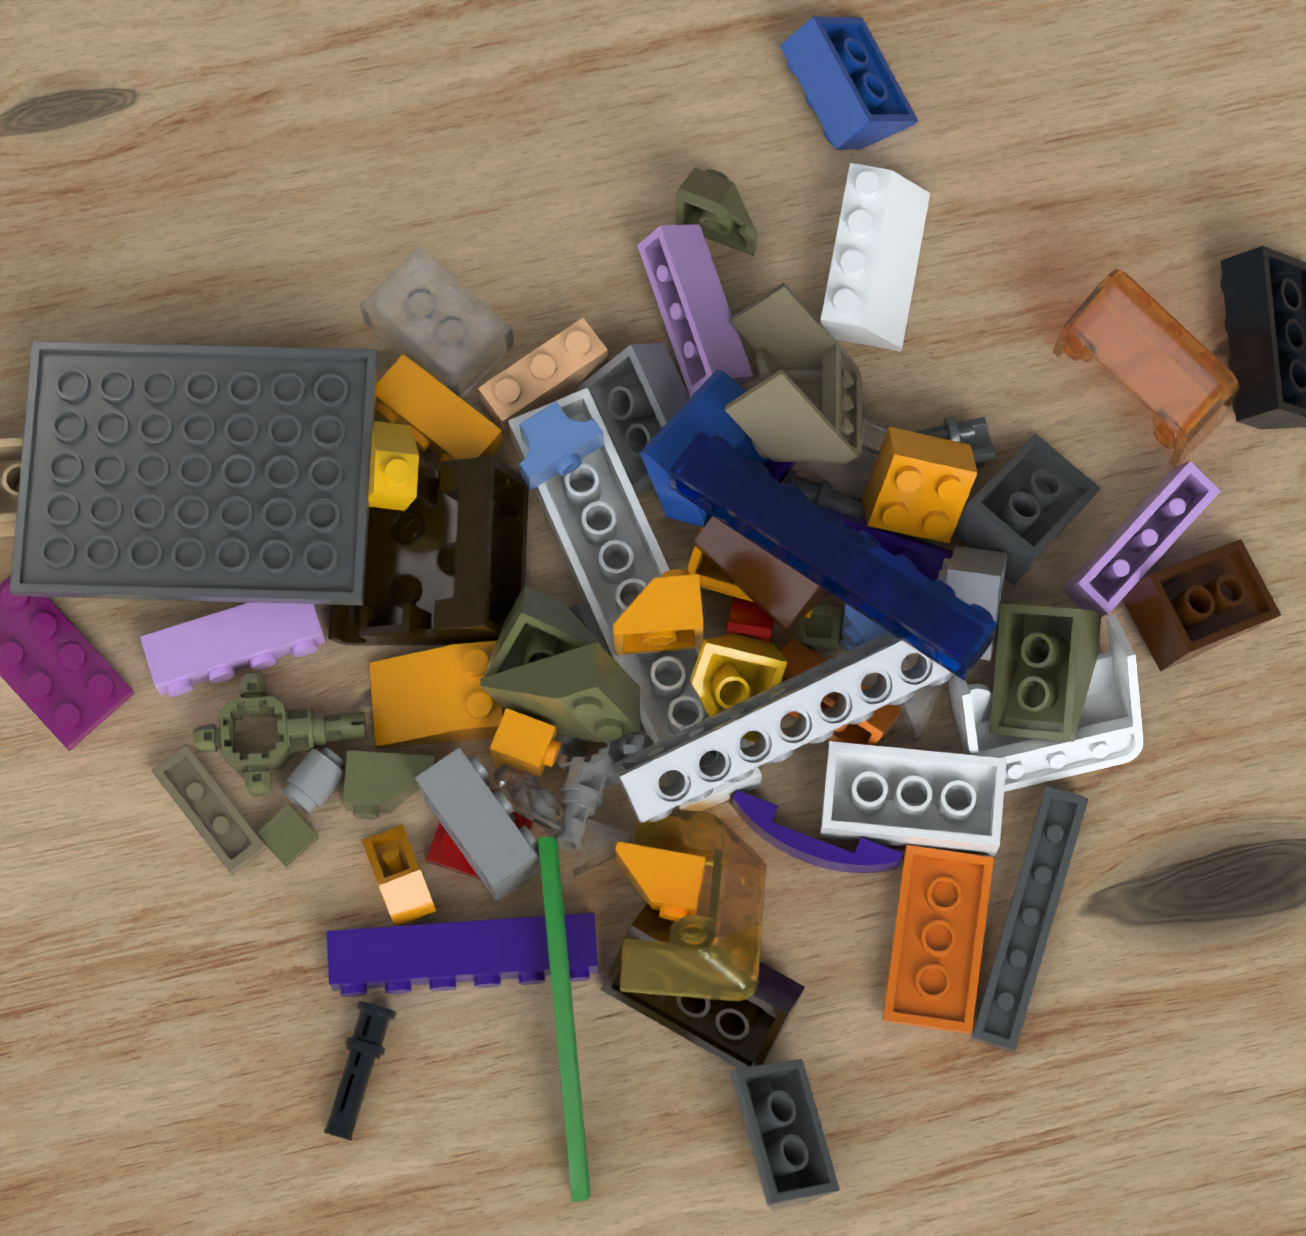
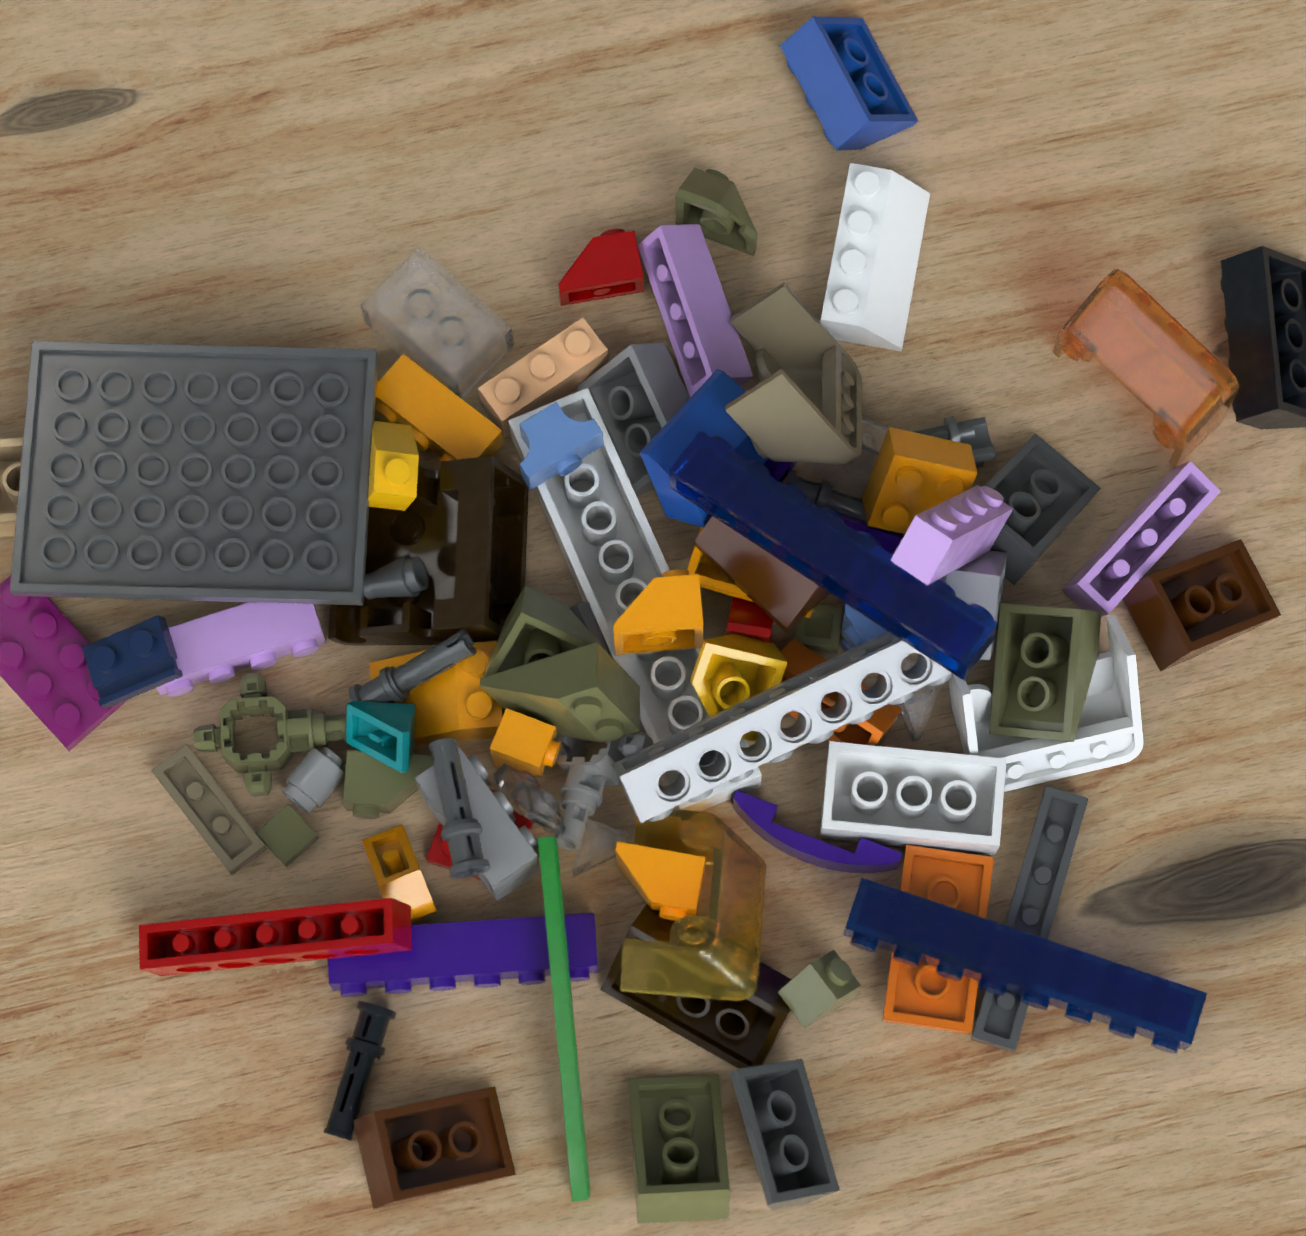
(132, 661): none -> dark blue plate
(275, 937): none -> red brick
(382, 731): none -> teal slope
(396, 683): none -> dark grey pin
(397, 579): none -> dark grey cone
(433, 1147): none -> reddish brown slope
(460, 828): none -> dark grey pin
(604, 269): none -> red slope
(678, 1149): none -> olive slope
(820, 989): none -> olive slope
(952, 534): none -> lavender brick
(1024, 965): none -> clear blue brick

